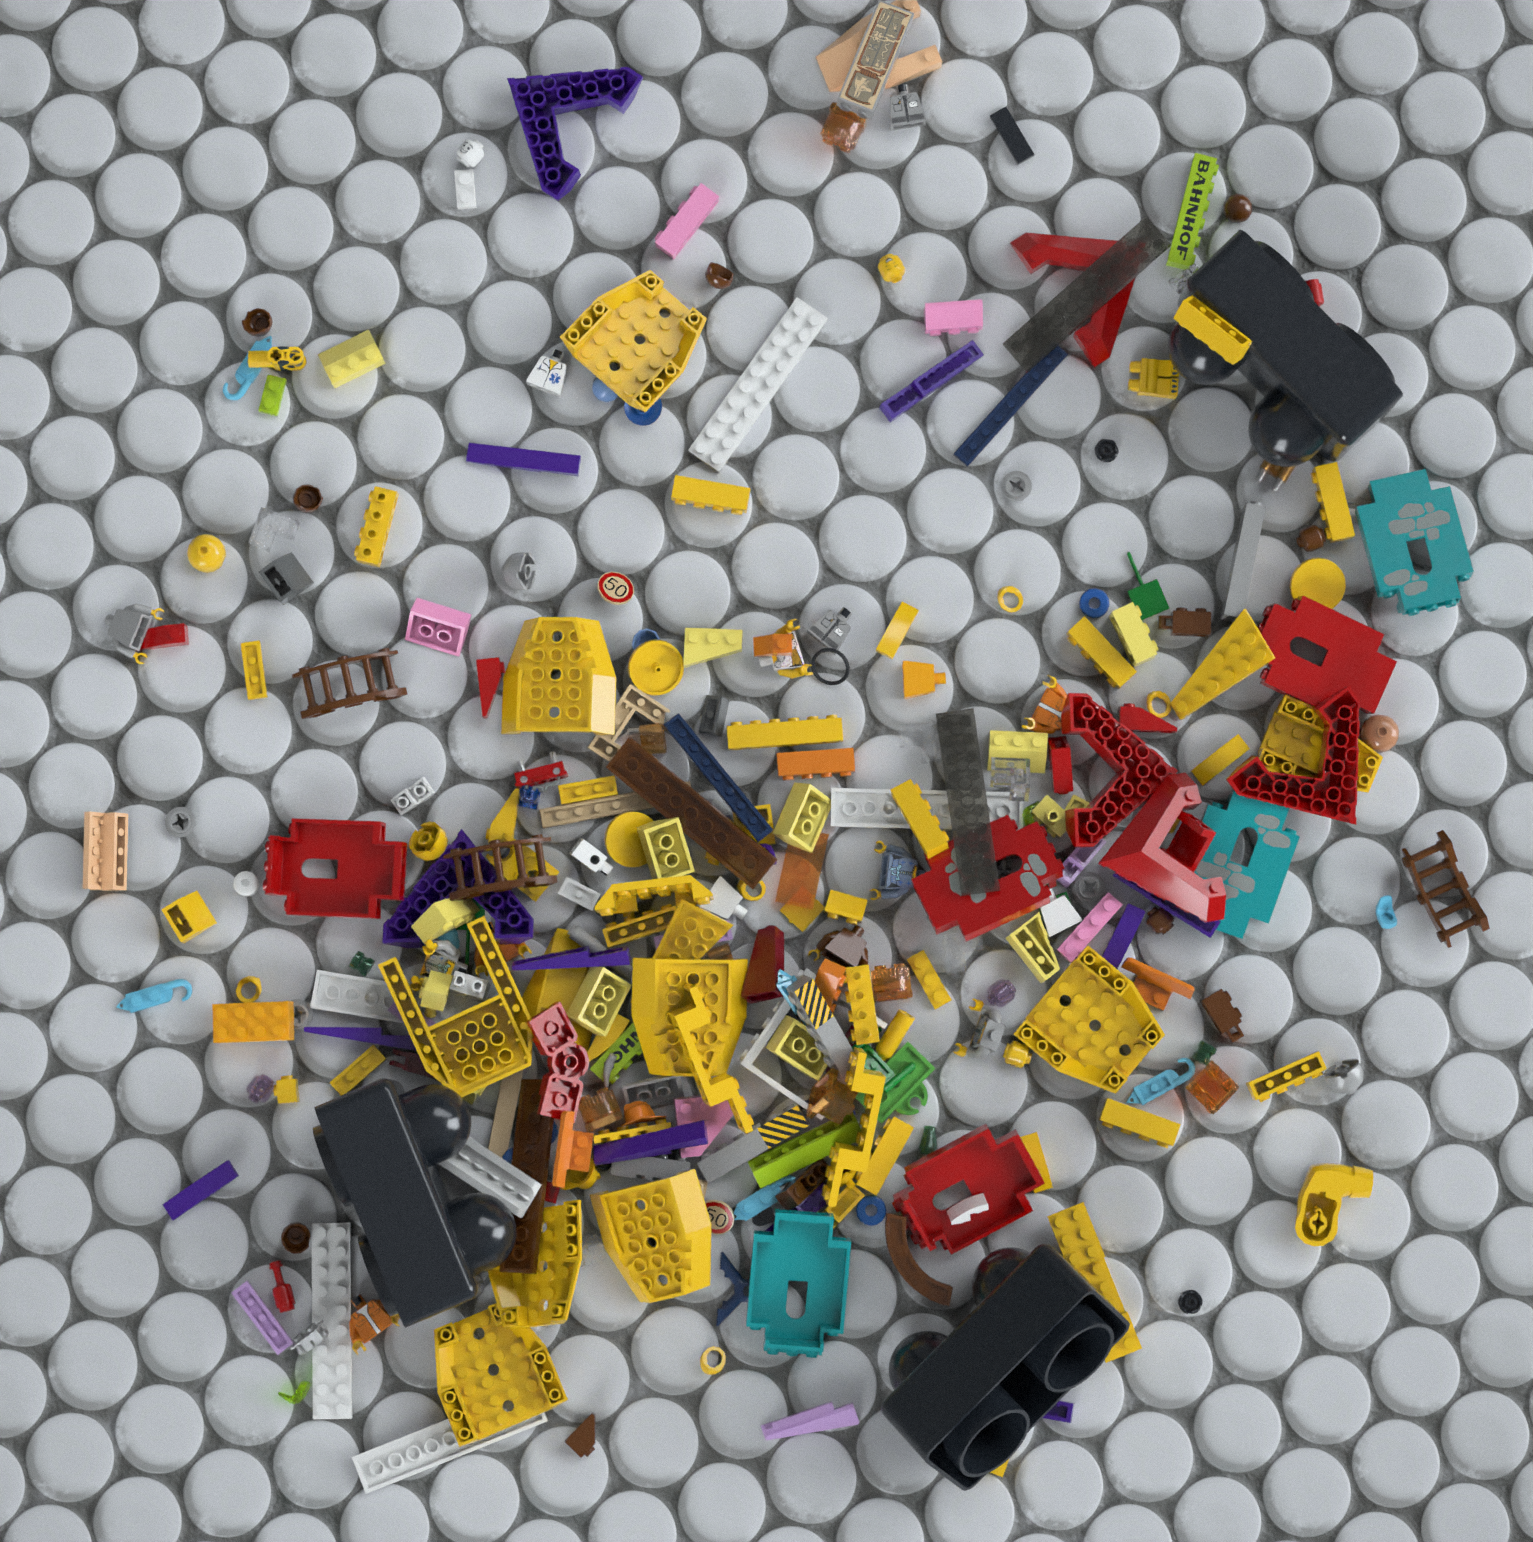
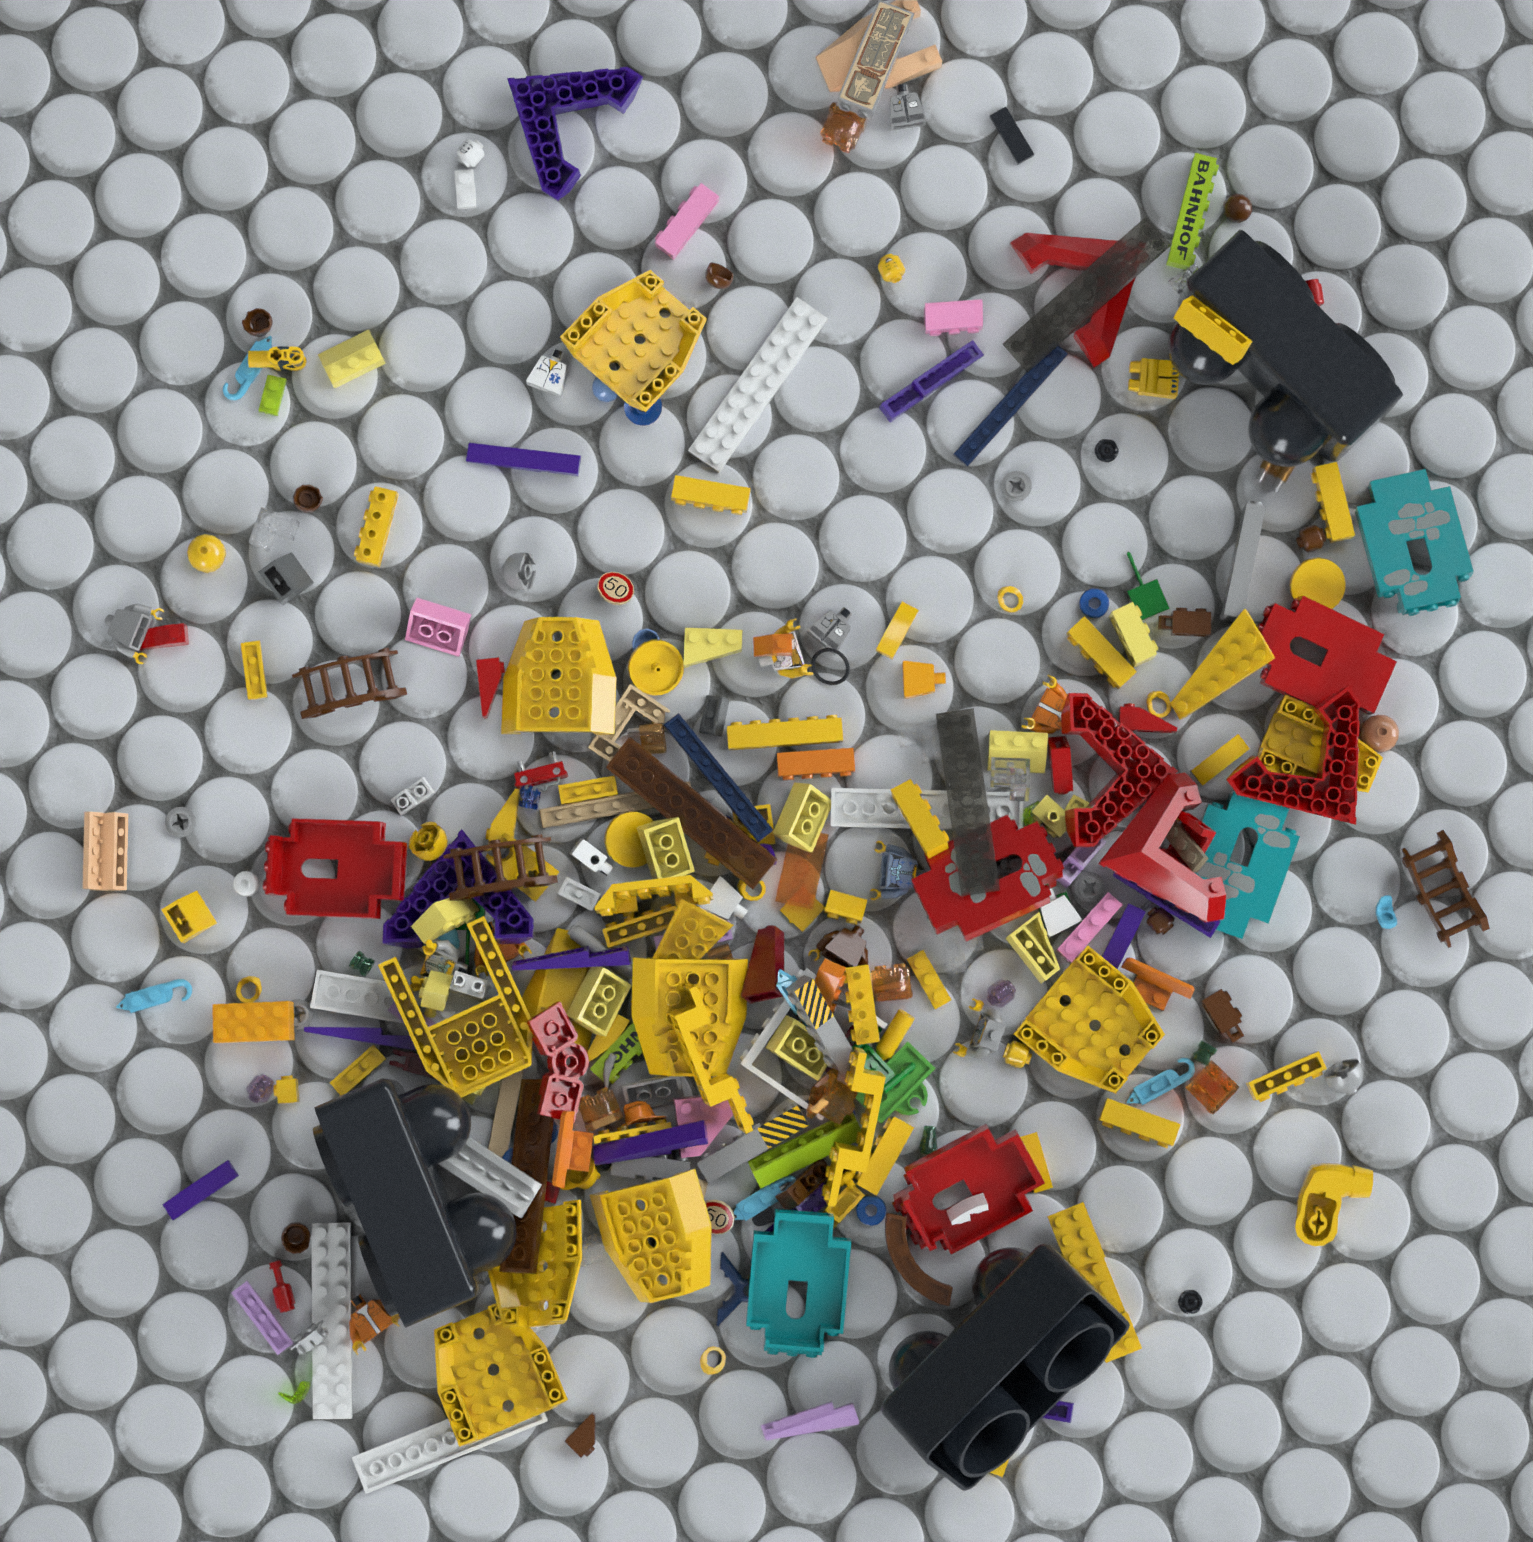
(1186, 847): none -> dark tan plate

